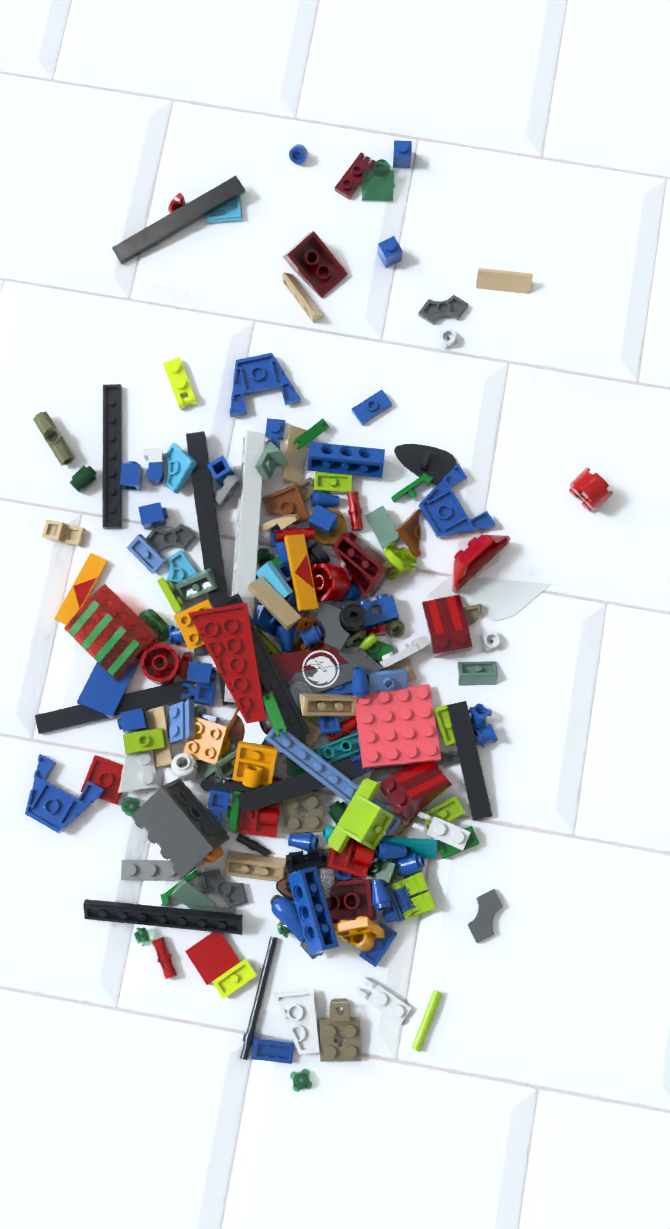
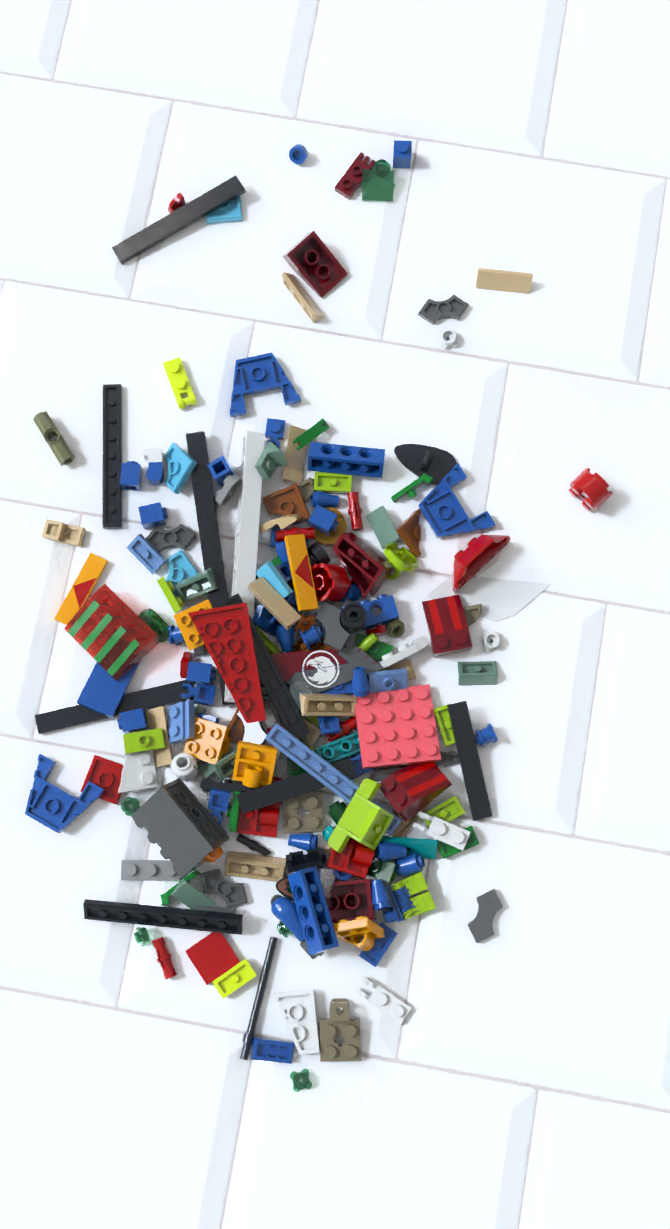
(83, 478): dark green brick -> none
(155, 655): red brick -> none
(264, 556): clear green plate -> none
(274, 713): green piece -> none
(354, 636): dark tan tile -> none
(371, 407): blue plate -> none
(389, 251): blue brick -> none
(426, 1021): lime piece -> none
(479, 715): blue brick -> none

